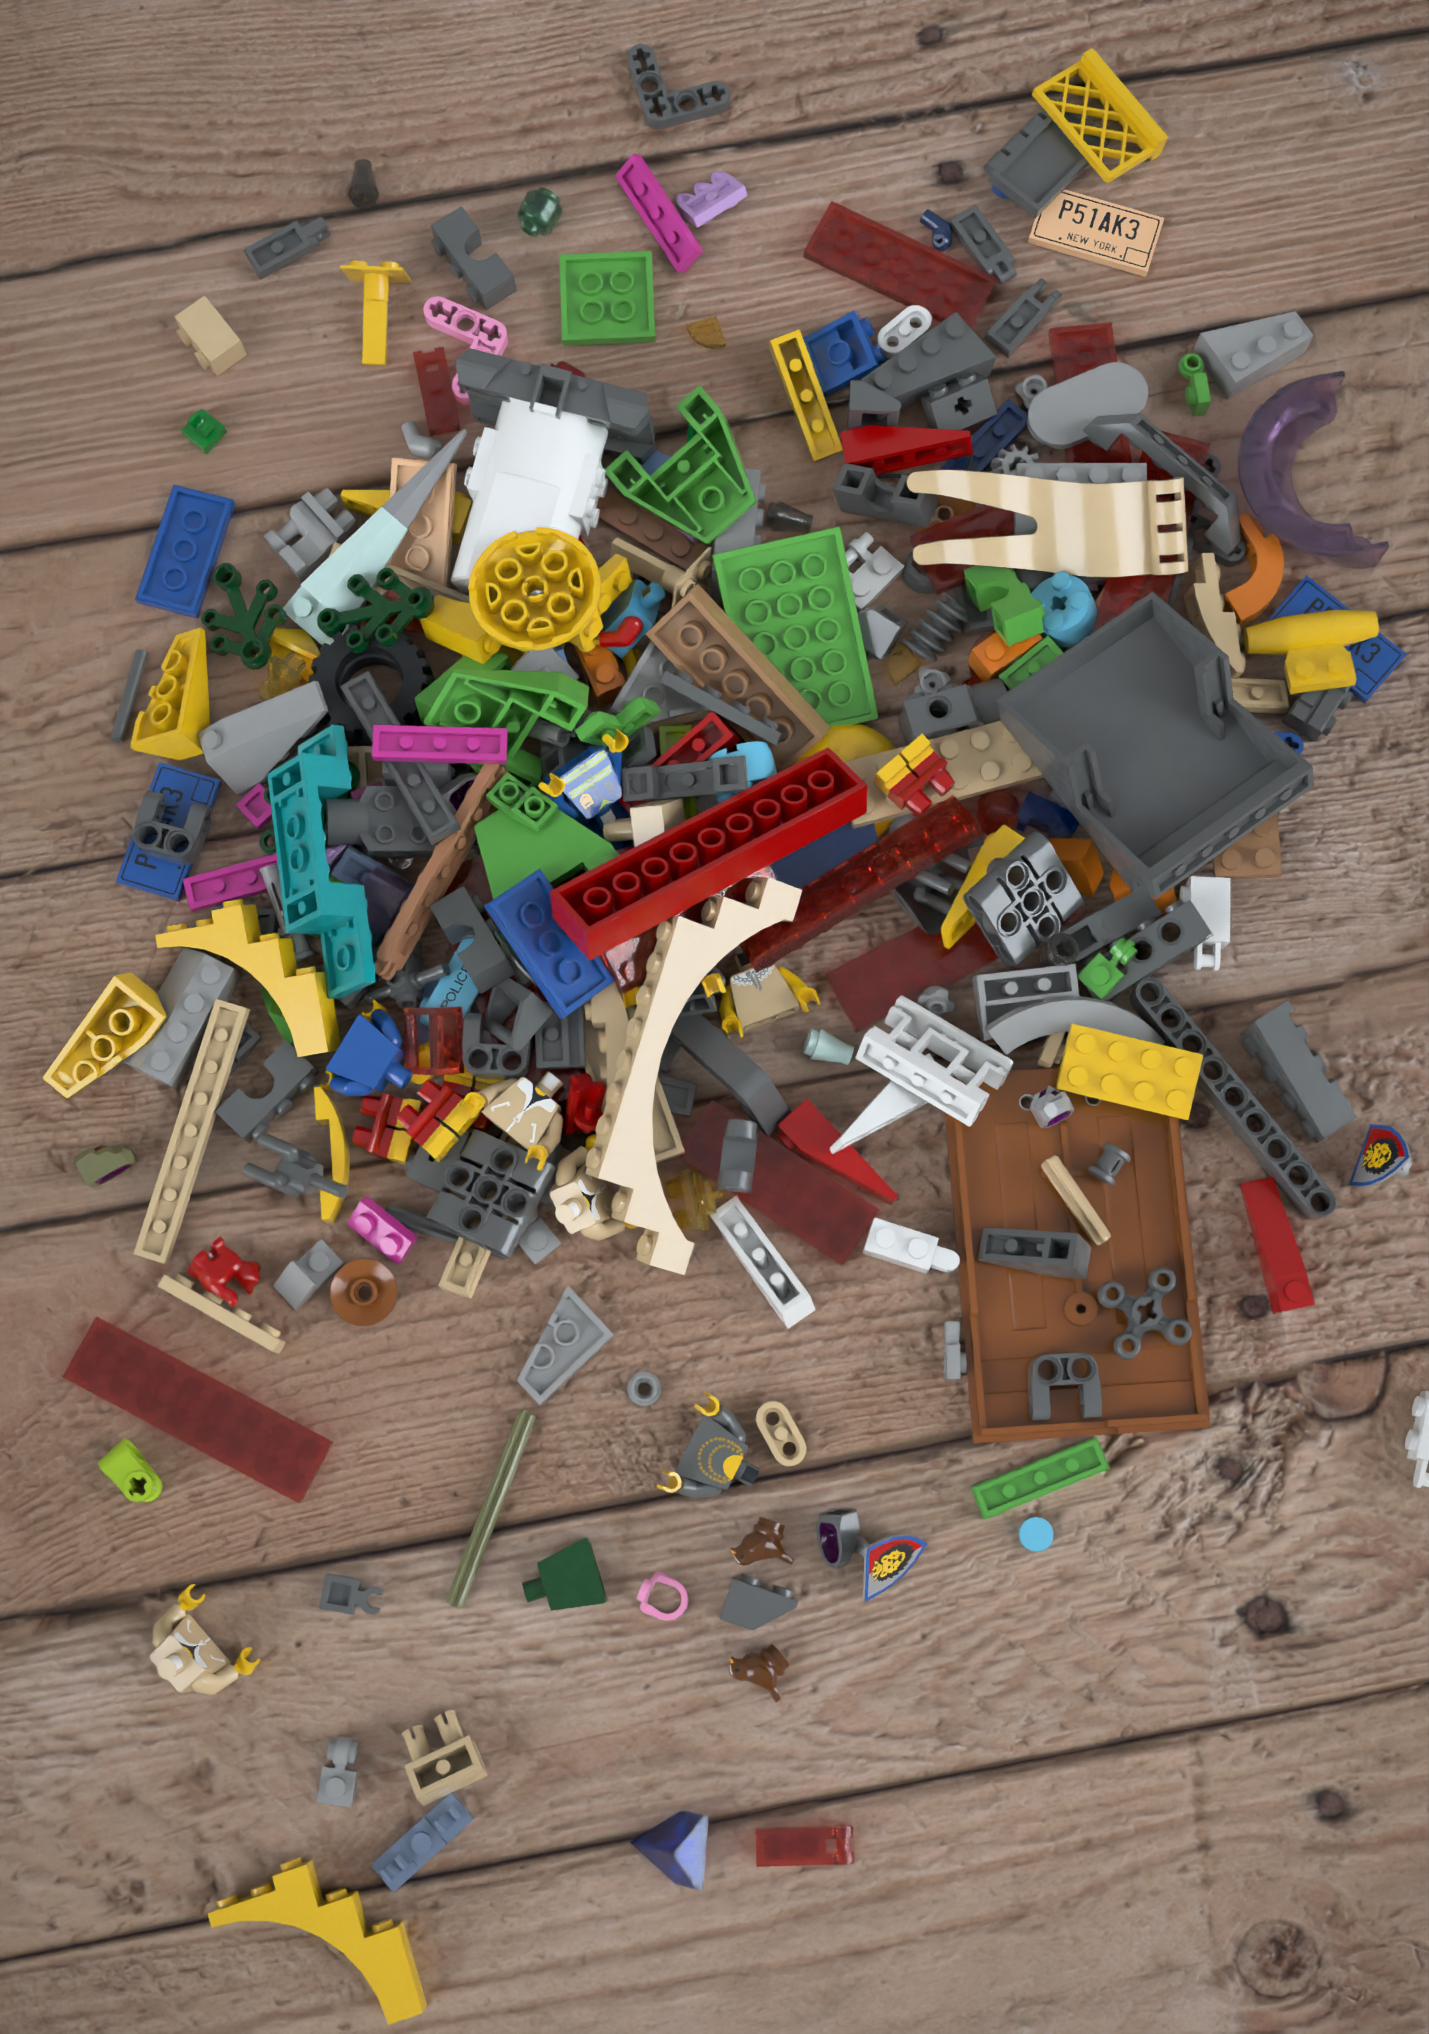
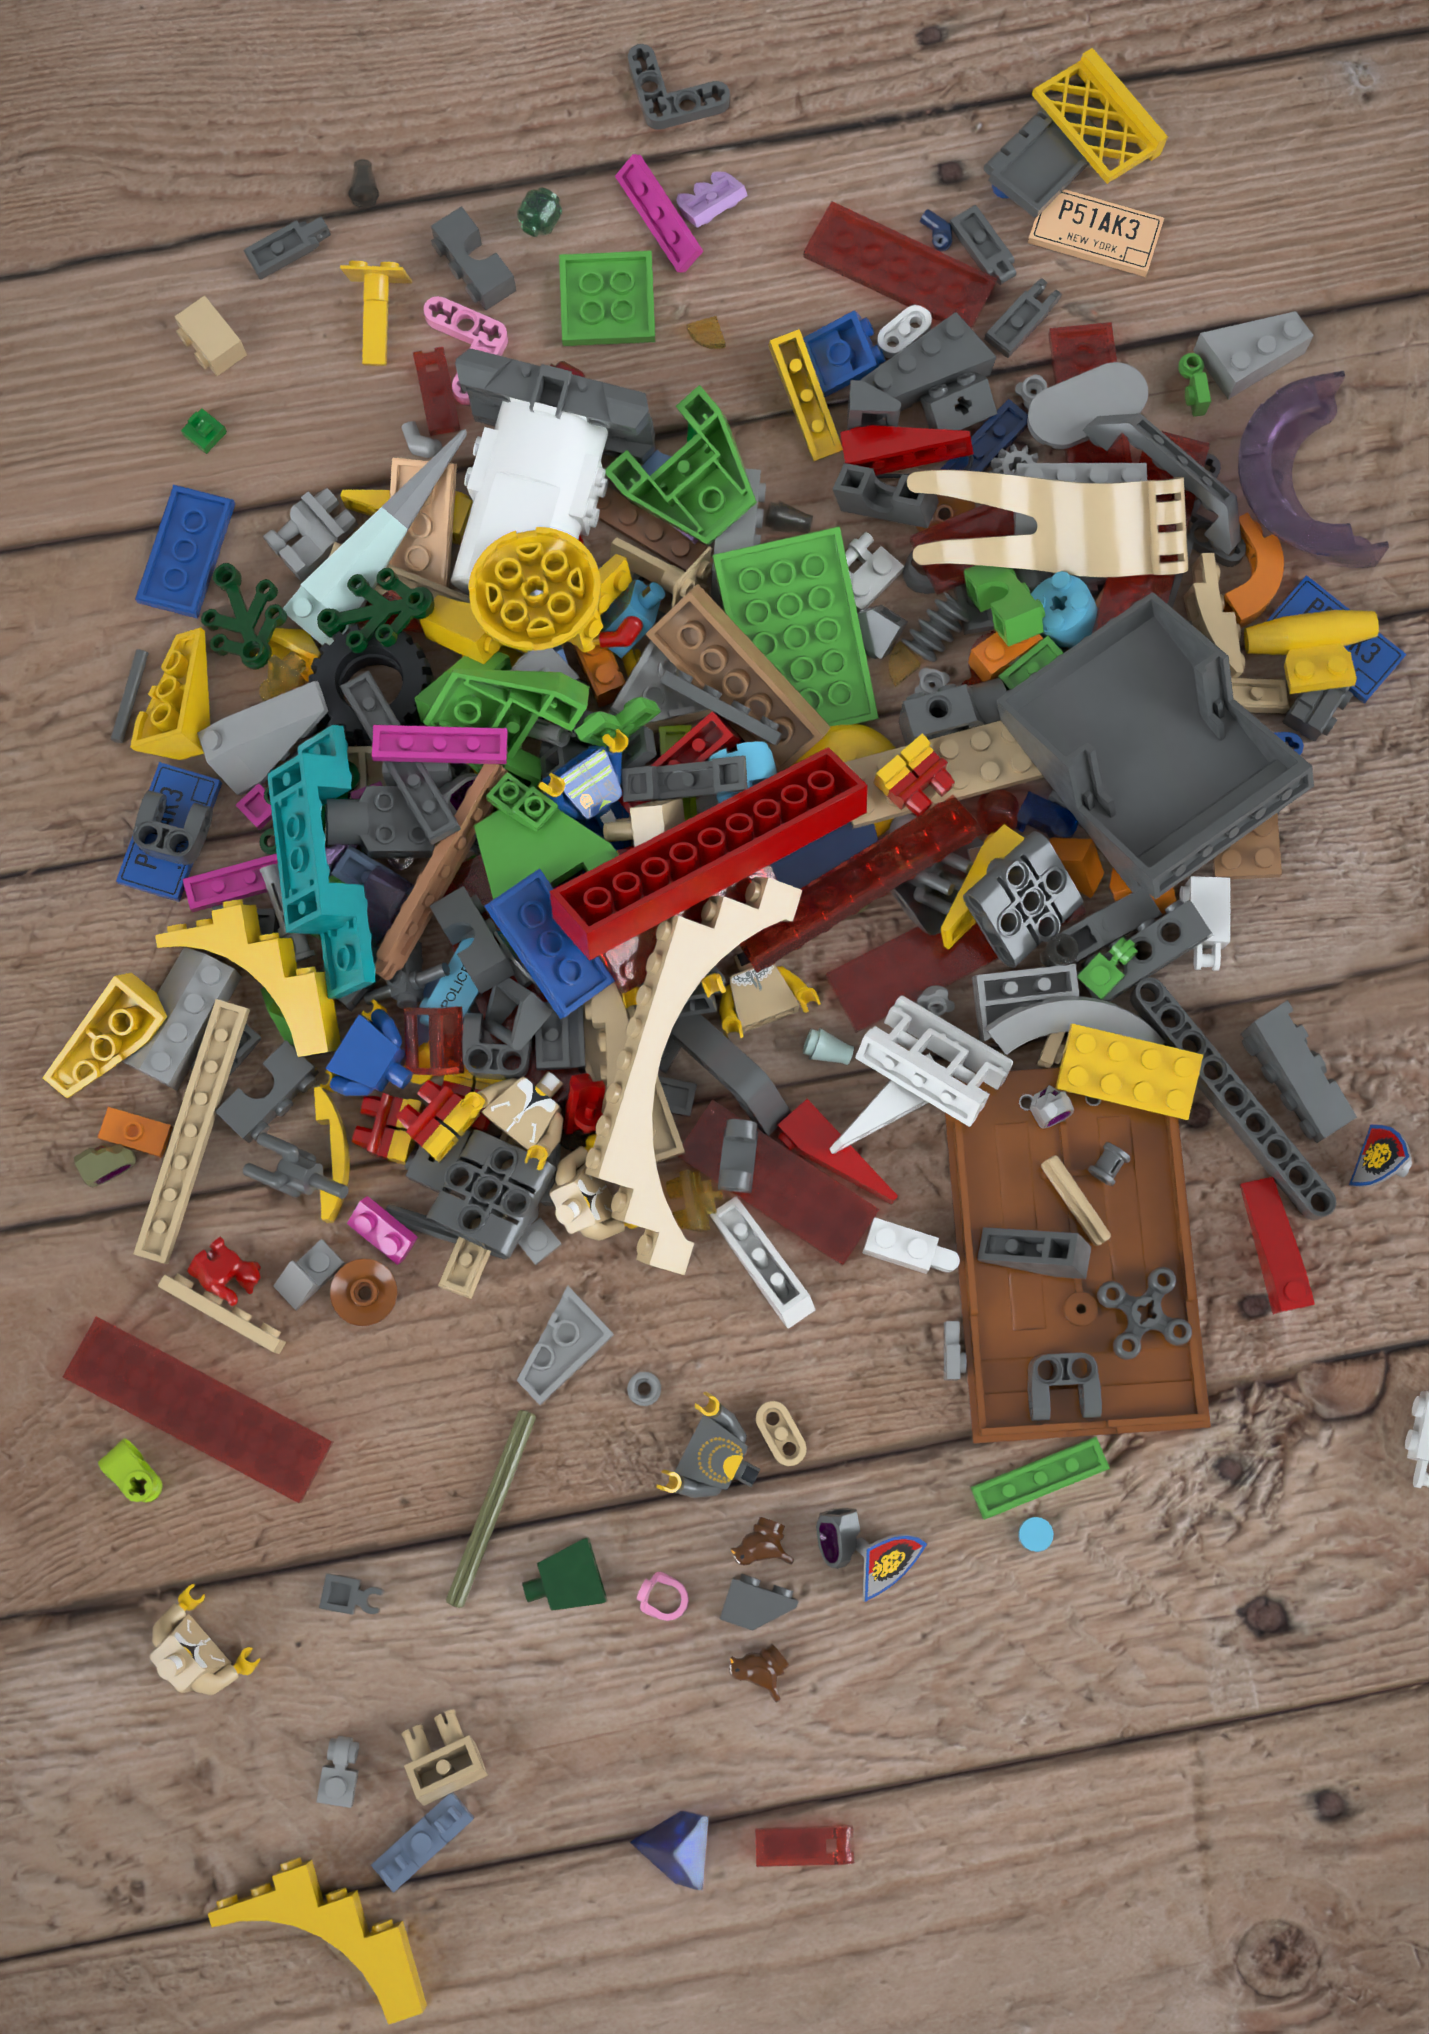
(135, 1132): none -> orange plate

